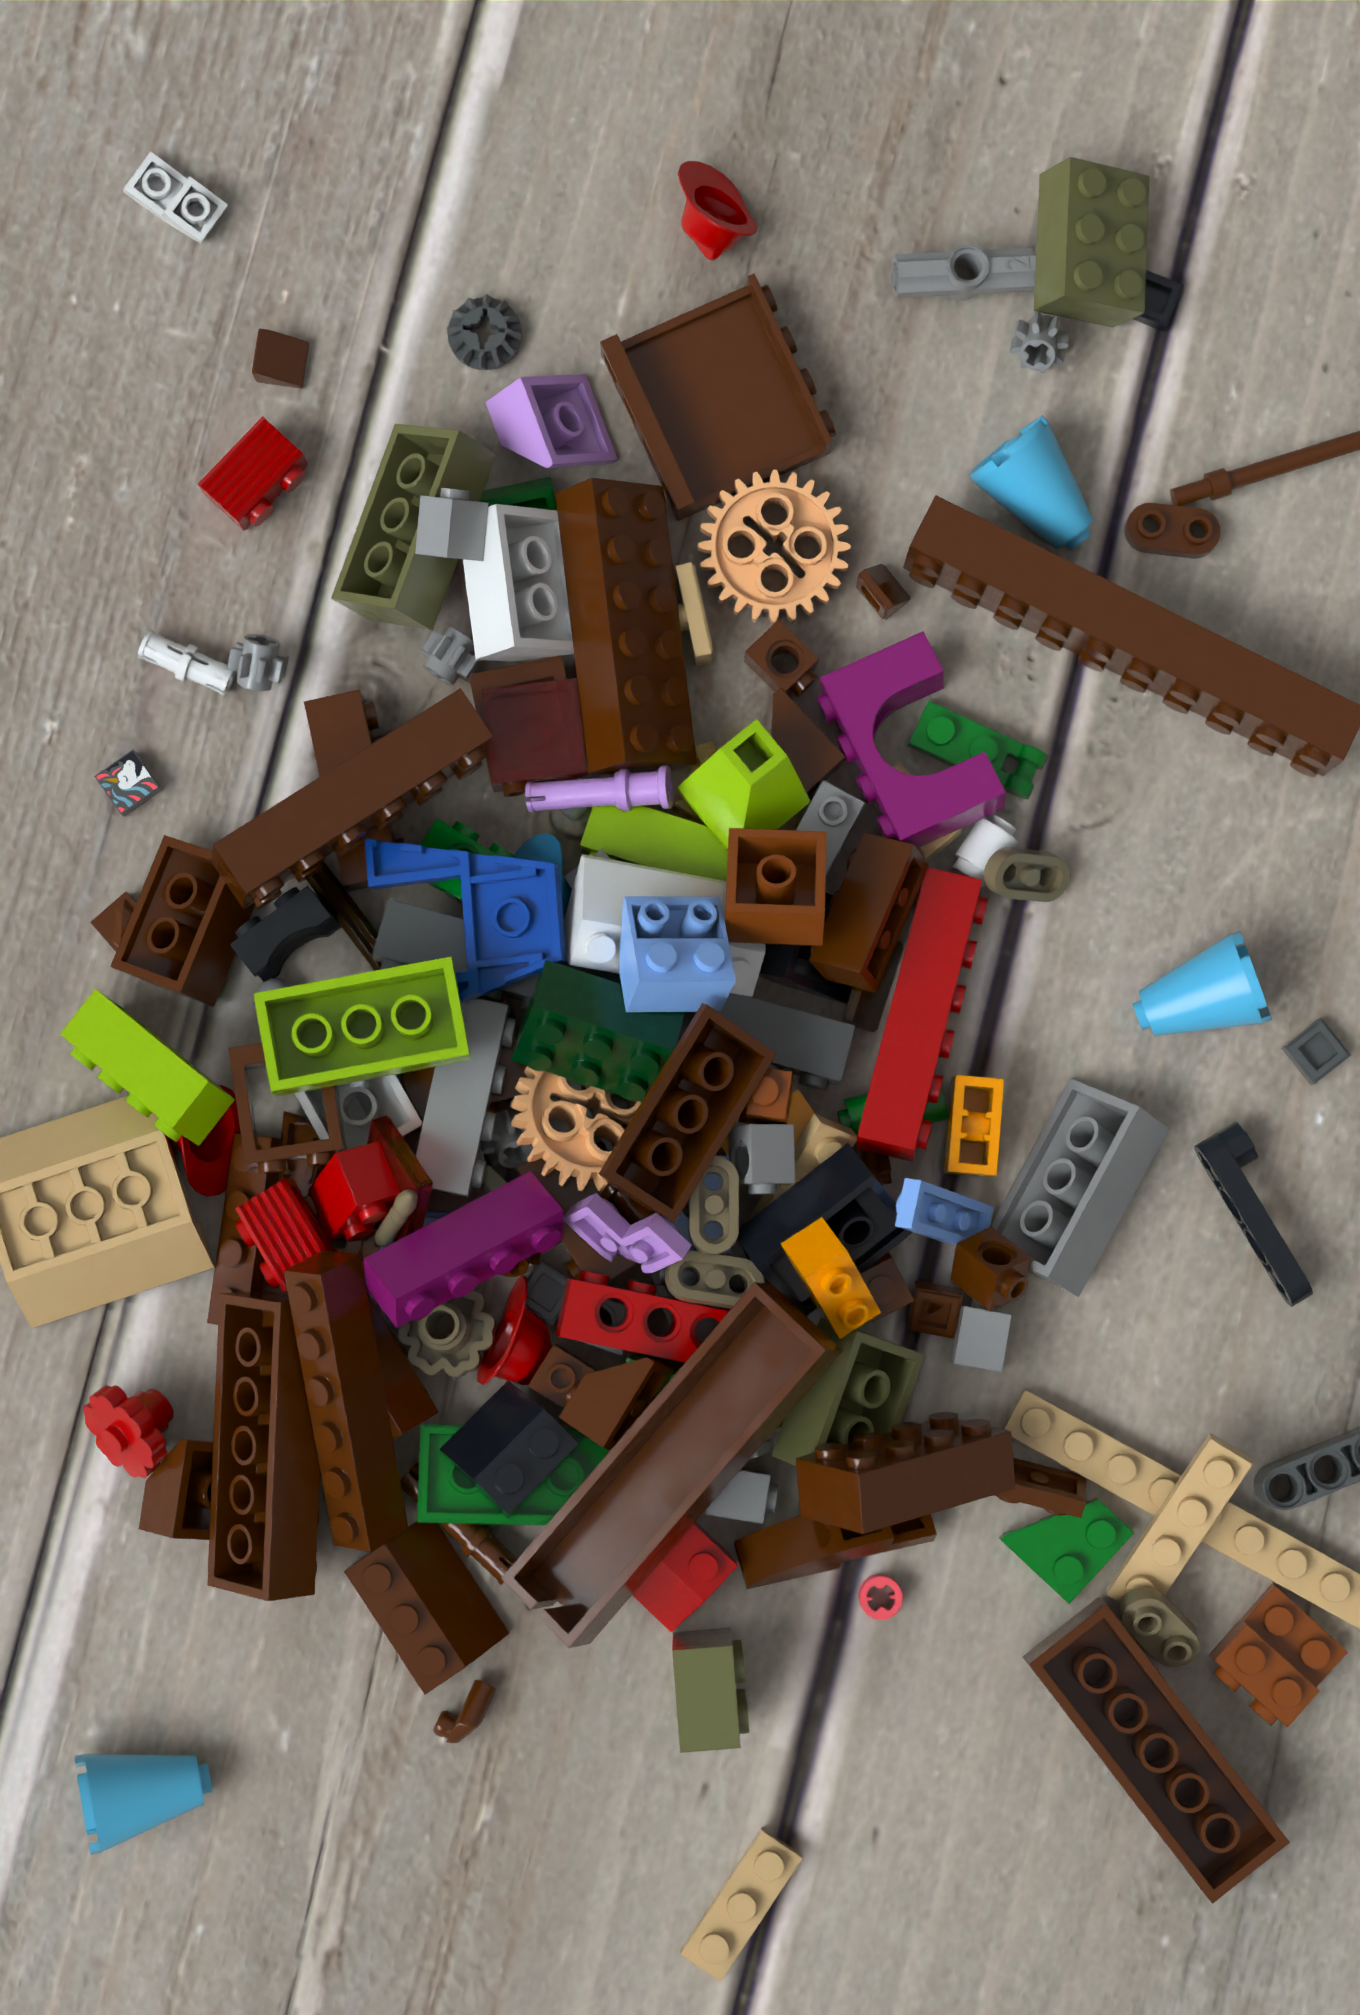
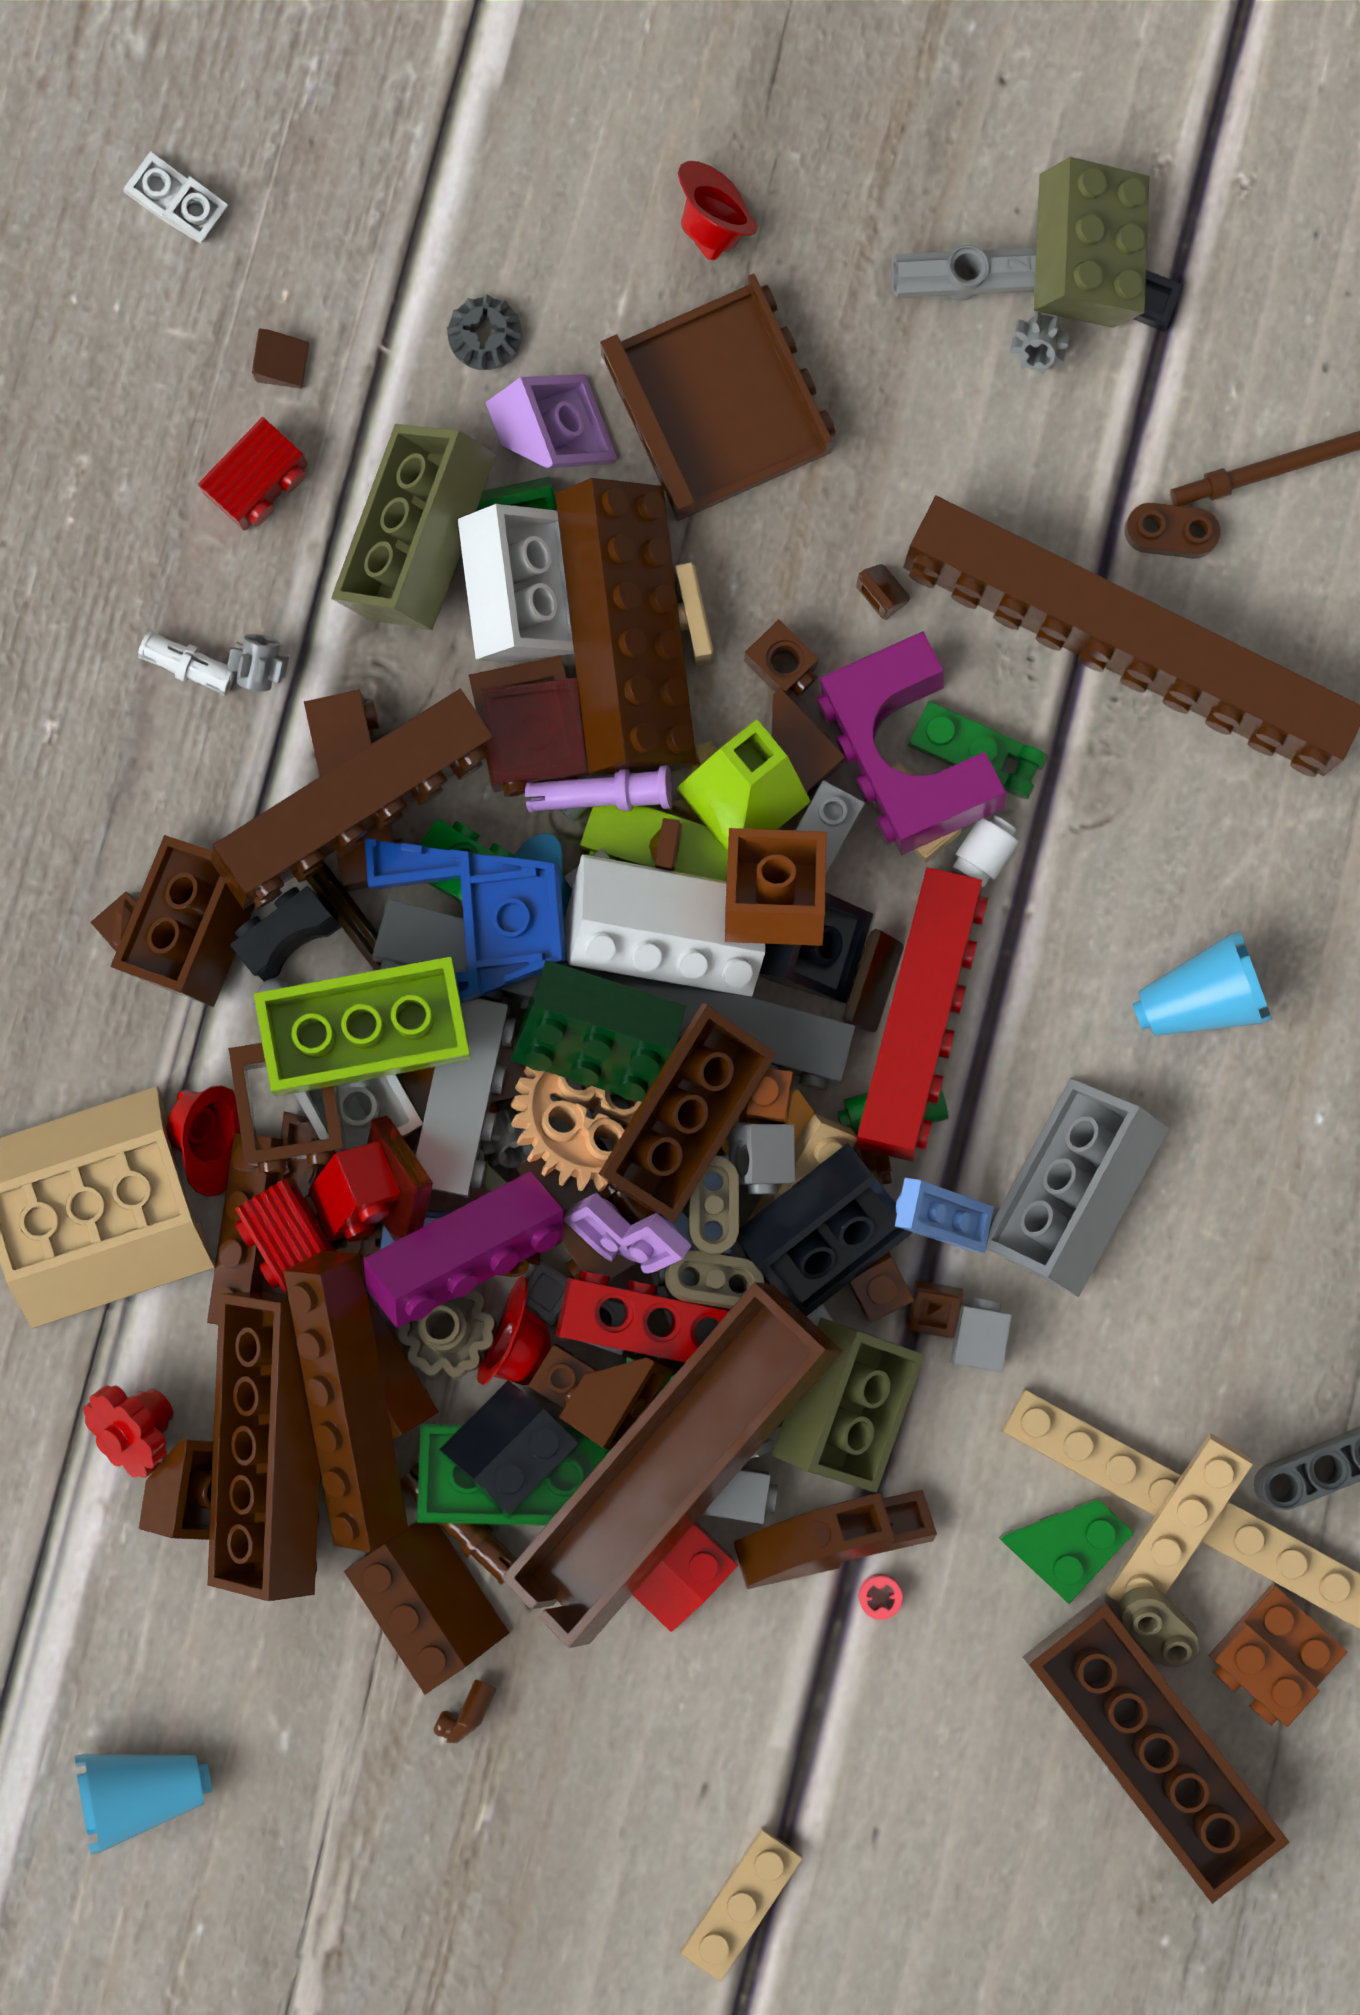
(128, 783): tile -> none
(147, 1068): lime brick -> none
(403, 1206): dark tan piece -> none
(450, 656): light grey gear -> none
(451, 526): light grey brick -> none
(665, 844): none -> reddish brown tile
(674, 954): light blue slope -> none
(707, 1701): olive brick -> none
(804, 519): light nougat gear -> none
(830, 1277): light orange brick -> none
(869, 911): reddish brown brick -> none
(904, 1472): reddish brown brick -> none
(973, 1126): light orange brick -> none
(990, 1268): reddish brown brick -> none
(1017, 875): dark tan plate -> none
(1037, 485): medium azure cone -> none
(1047, 1488): reddish brown plate -> none
(1222, 1159): black beam -> none
(1316, 1051): dark grey tile -> none

